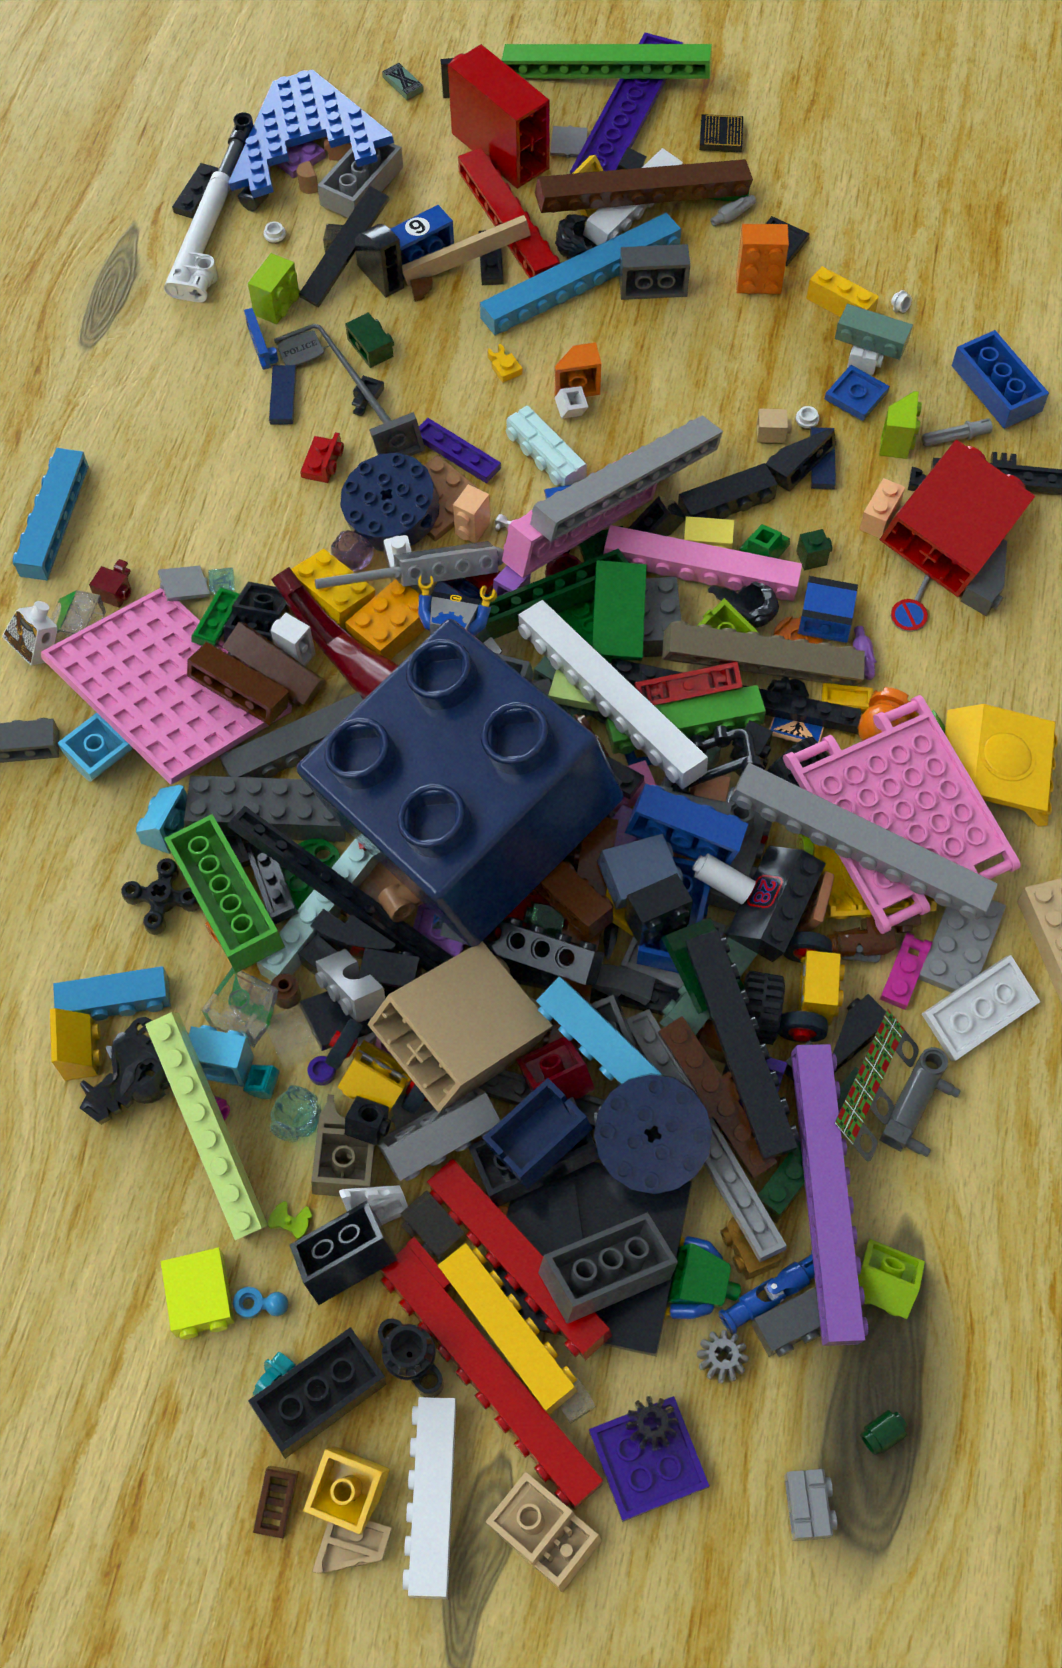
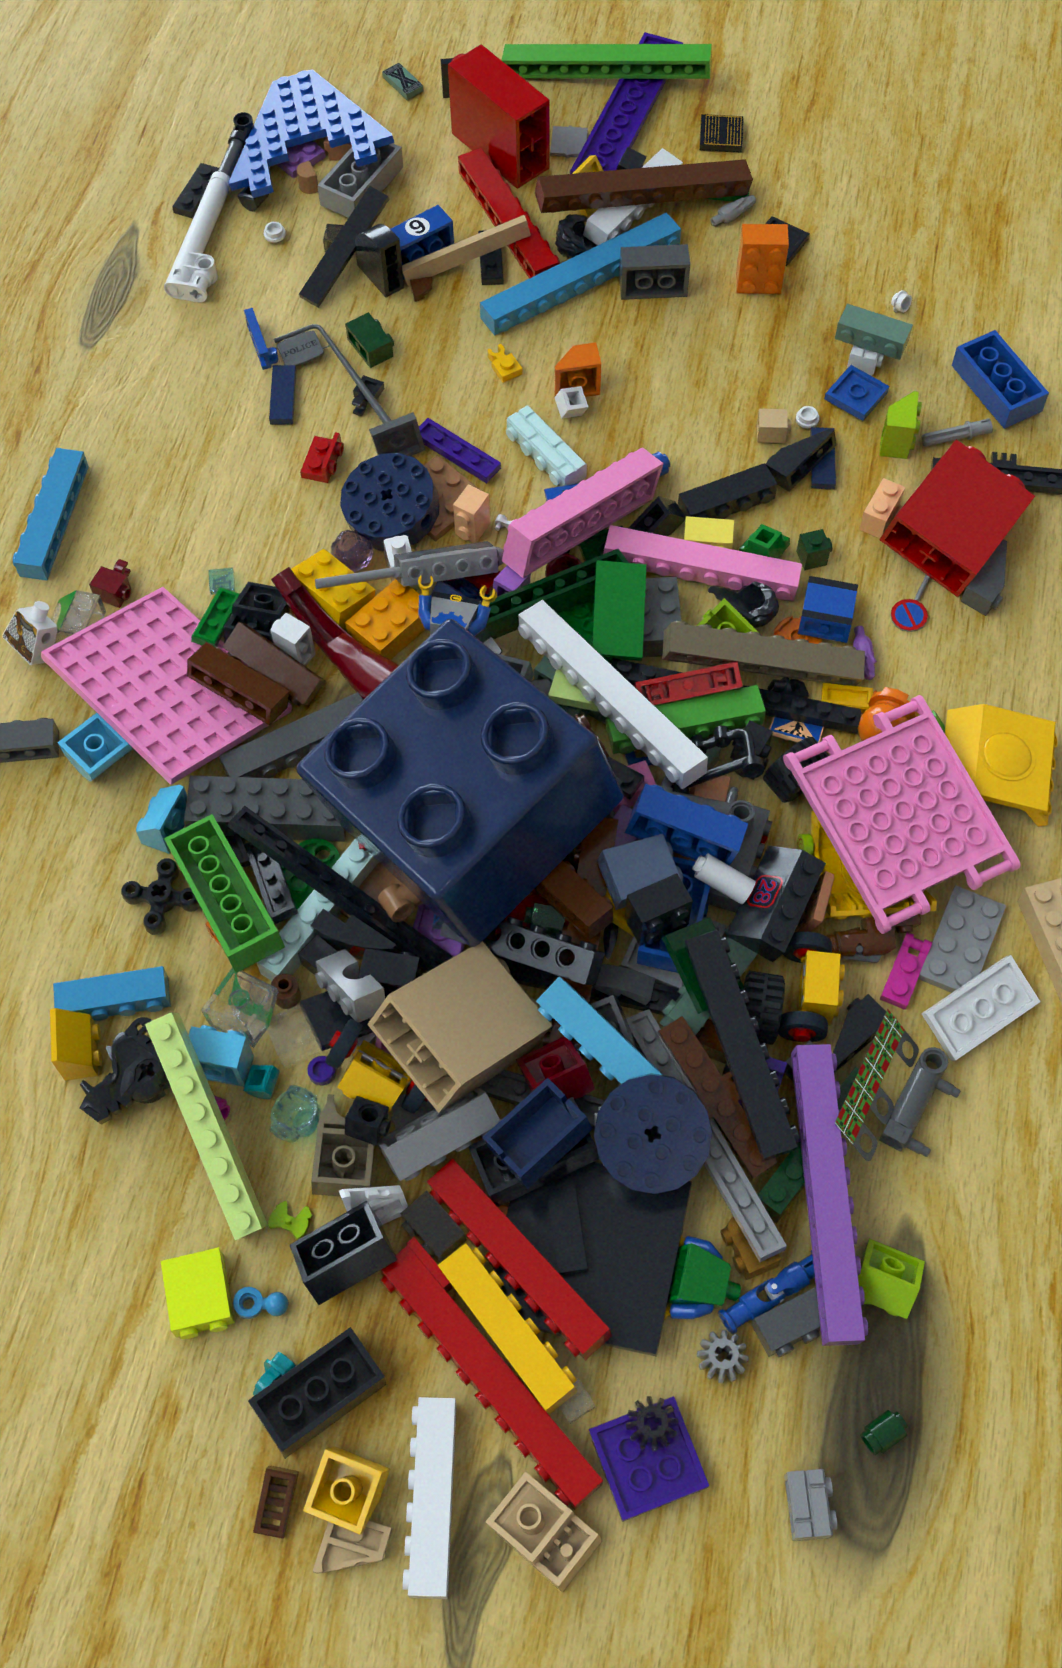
(183, 583): light grey piece -> none
(274, 288): lime brick -> none
(410, 1355): black beam -> none
(607, 1267): dark grey brick -> none
(625, 478): light grey brick -> none
(835, 292): yellow brick -> none
(864, 842): light grey brick -> none
(916, 478): black tile -> none

